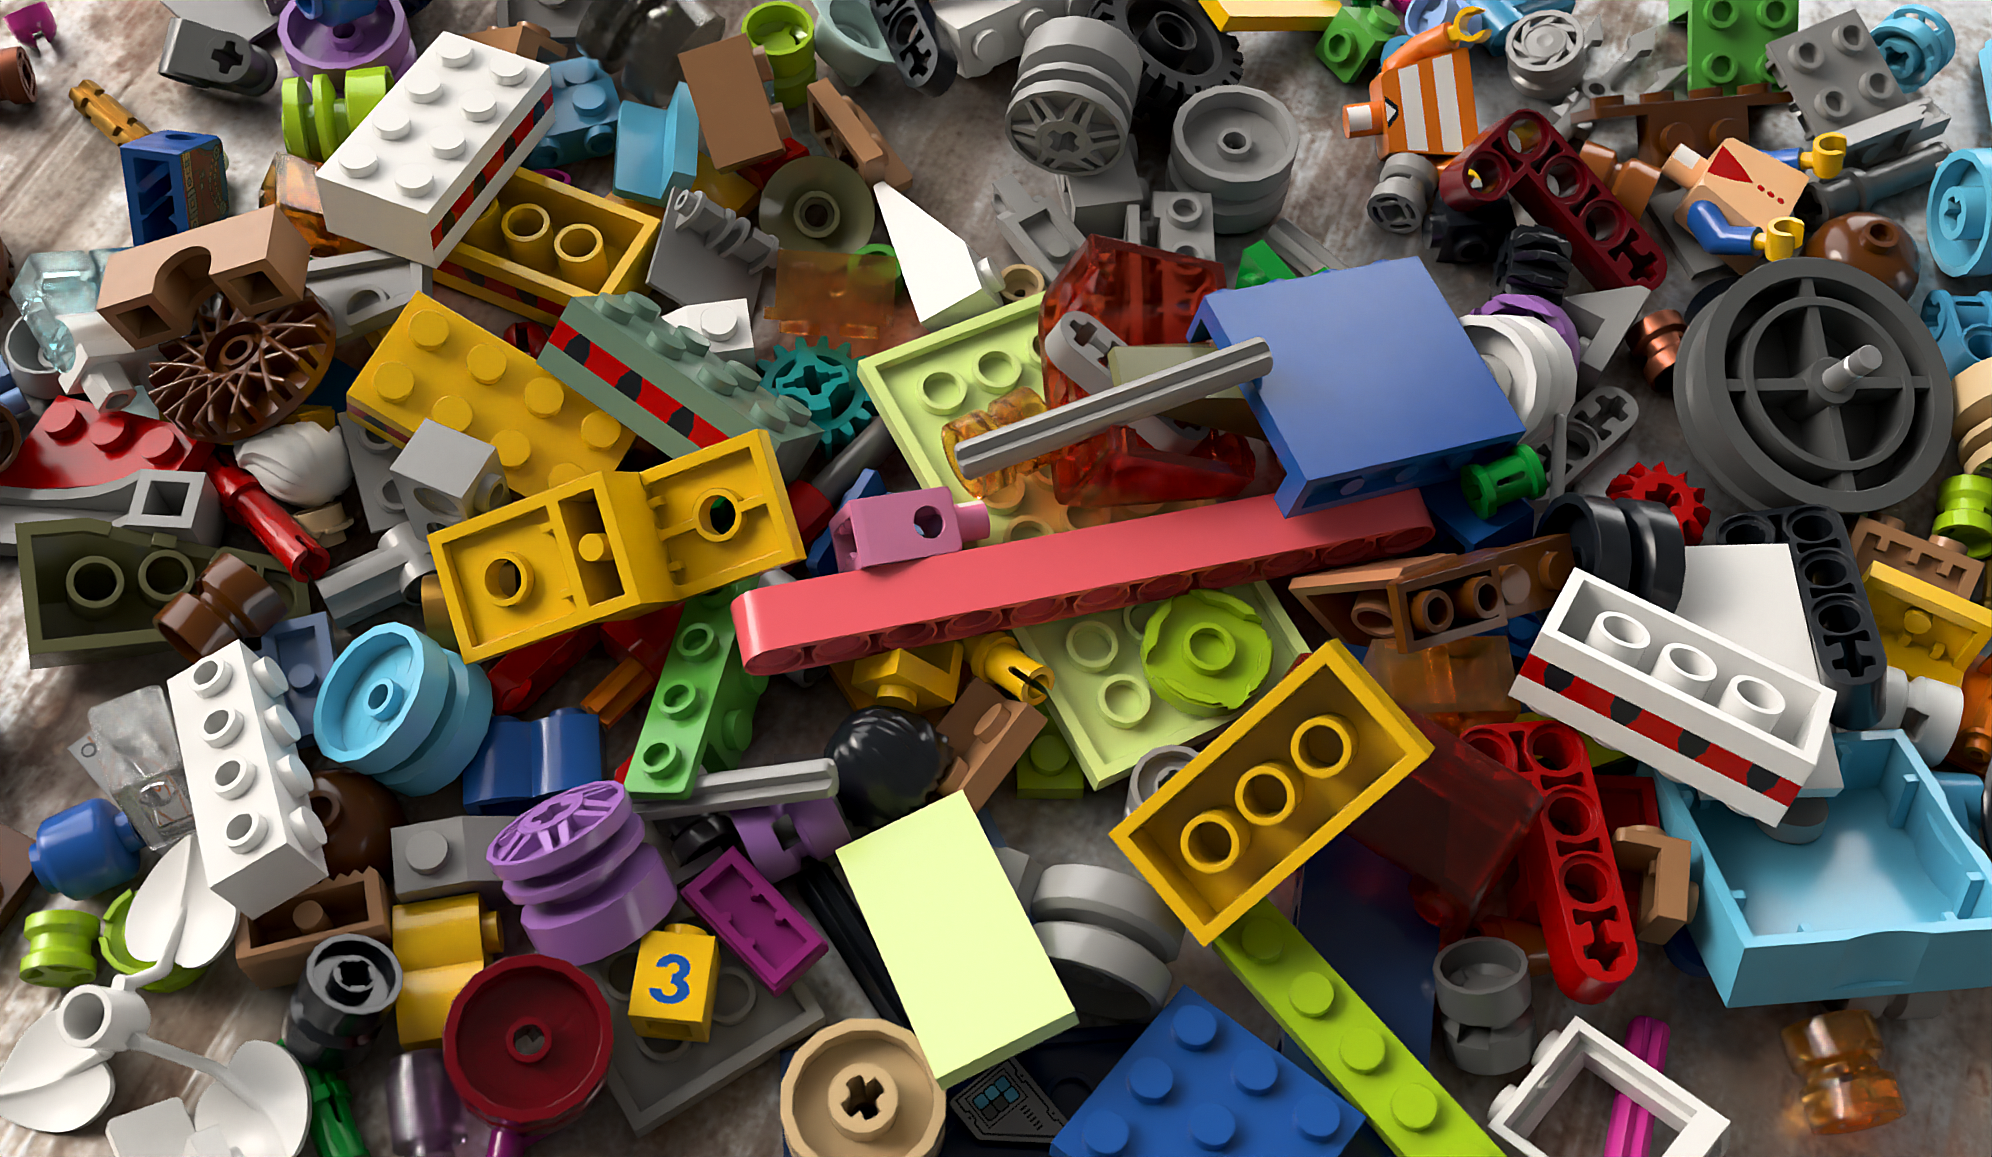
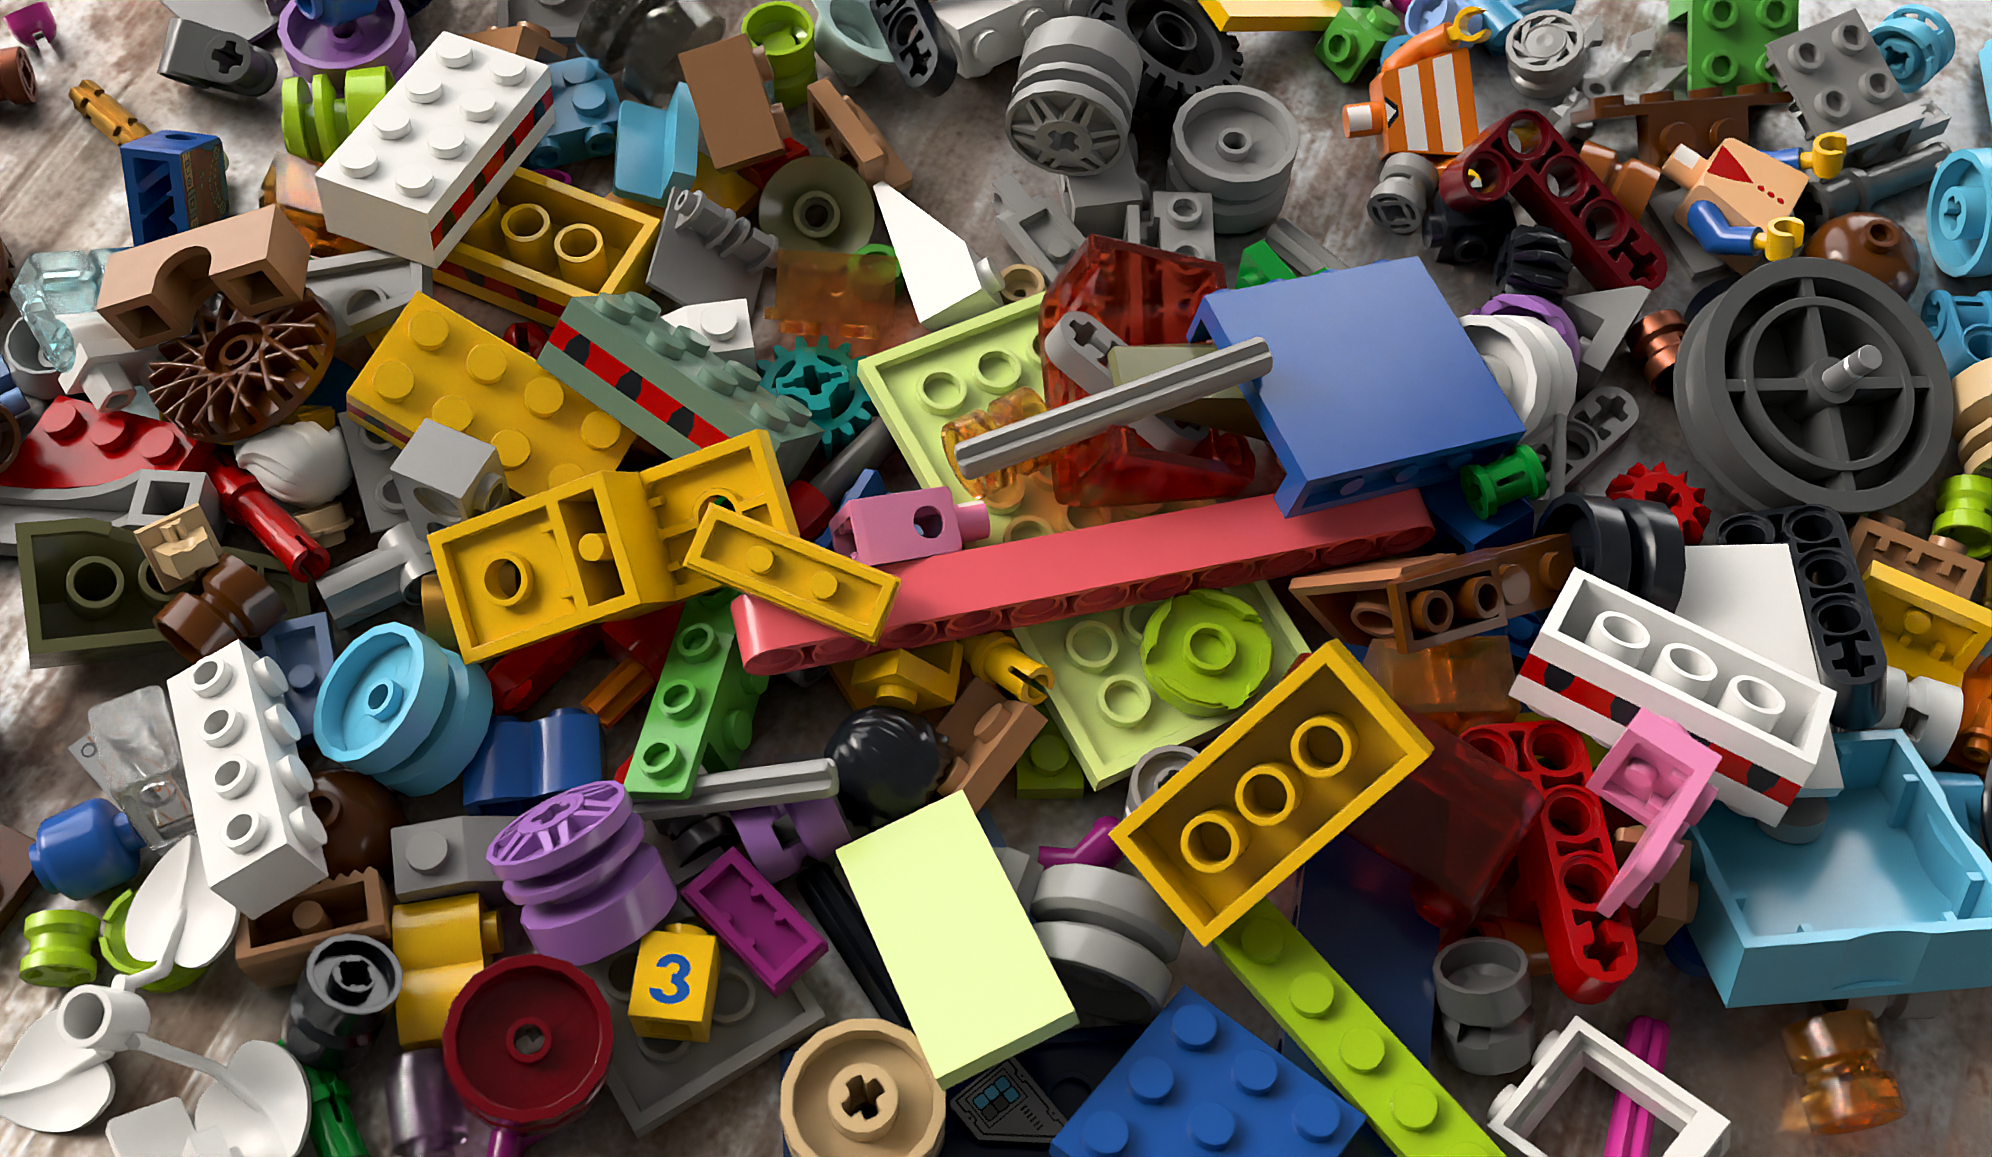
(179, 546): none -> tan brick
(792, 574): none -> yellow tile
(1093, 850): none -> magenta arm
(1663, 783): none -> bright pink bracket

